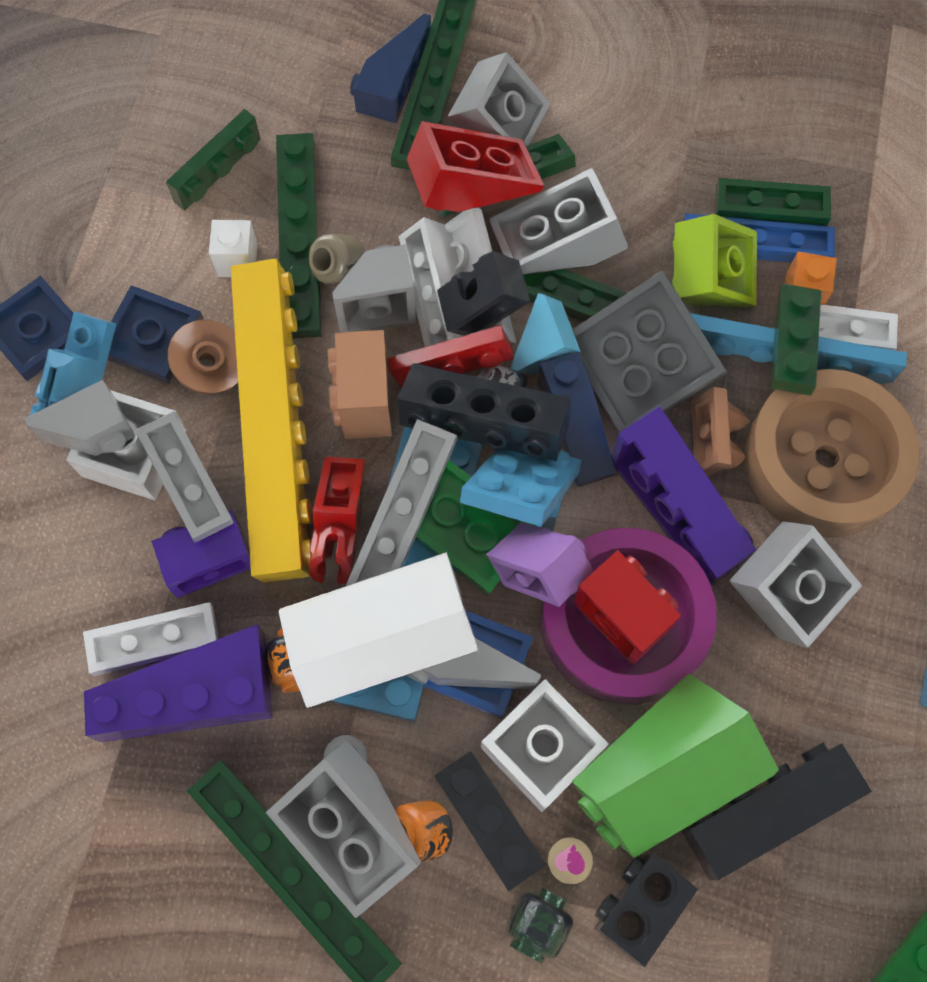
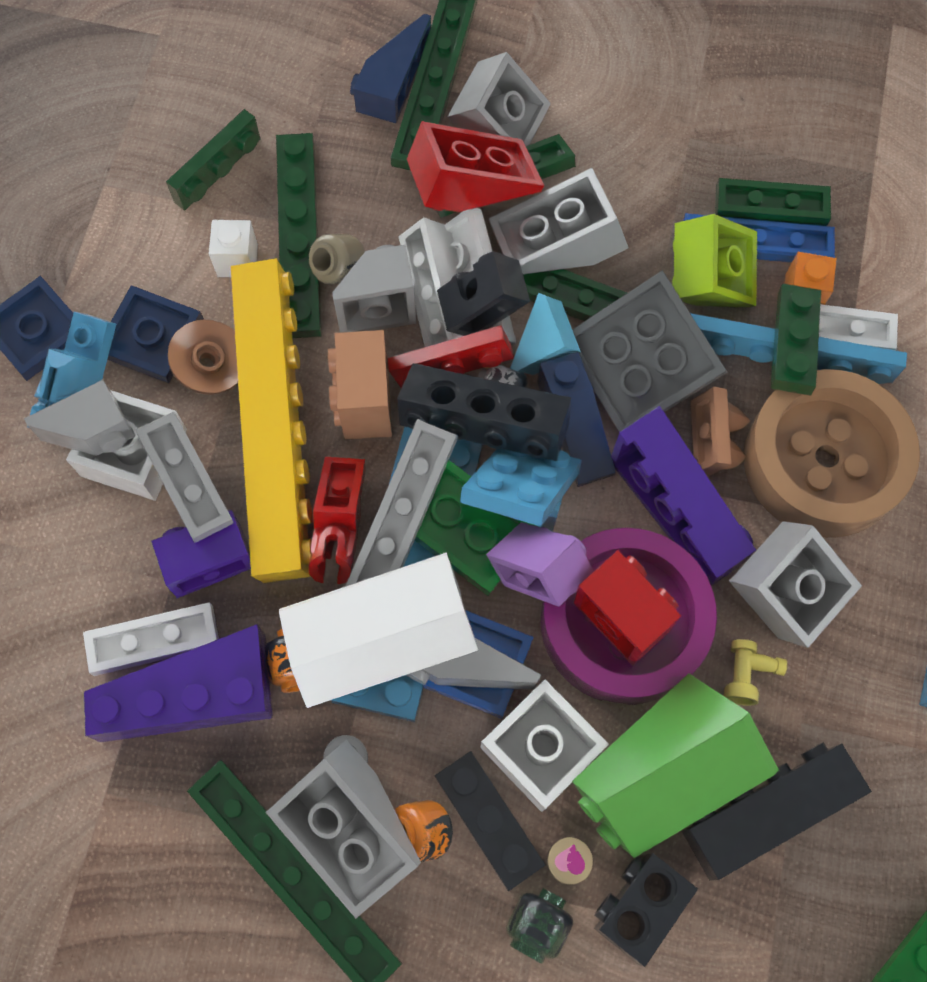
(747, 659): none -> light yellow piece

